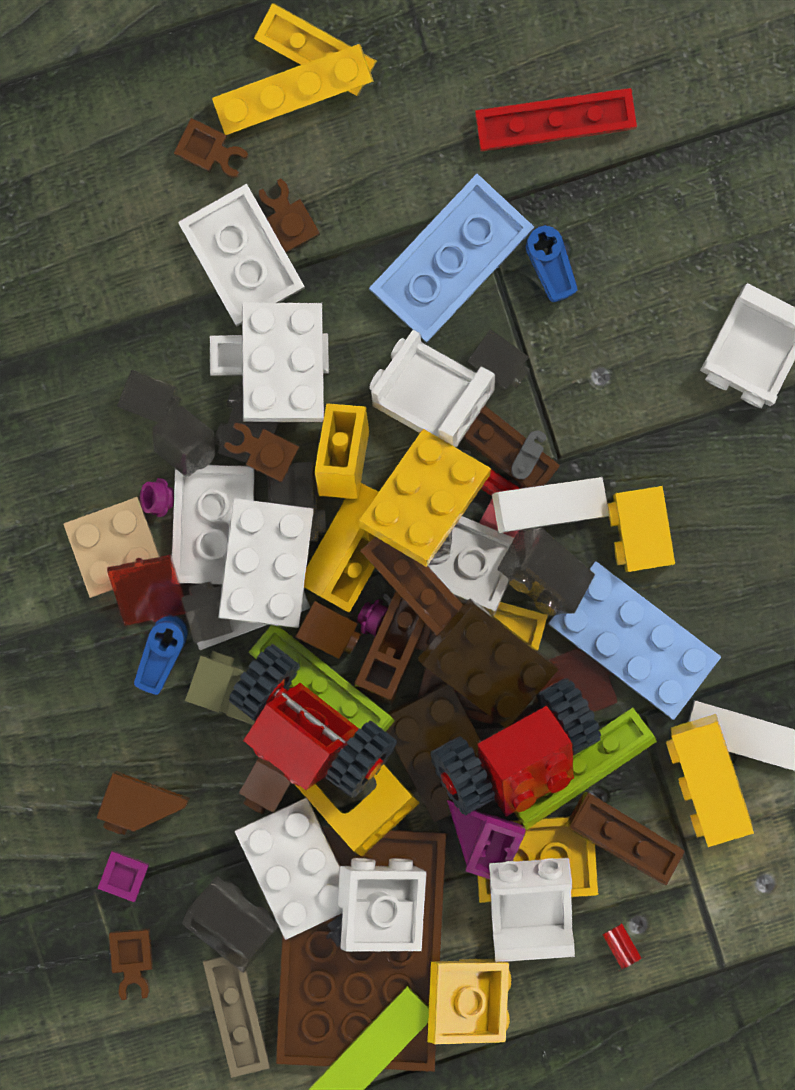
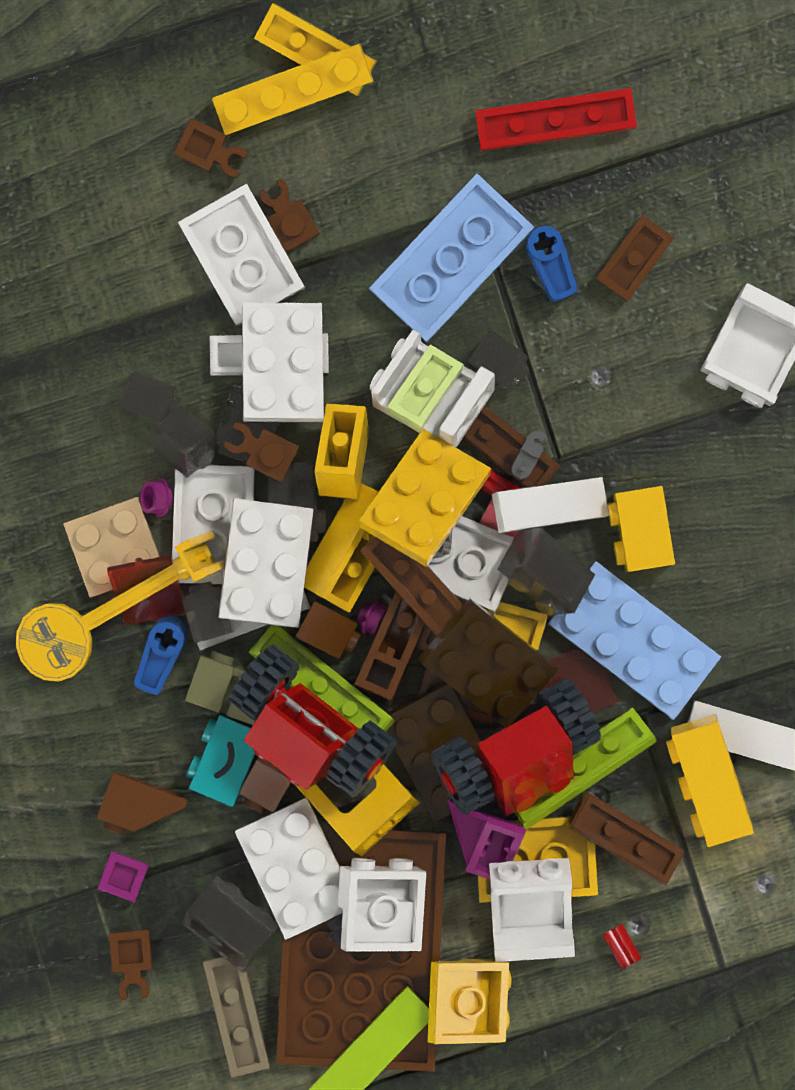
(58, 640): none -> yellow piece
(224, 761): none -> teal brick
(425, 388): none -> yellowish green plate
(634, 258): none -> reddish brown plate

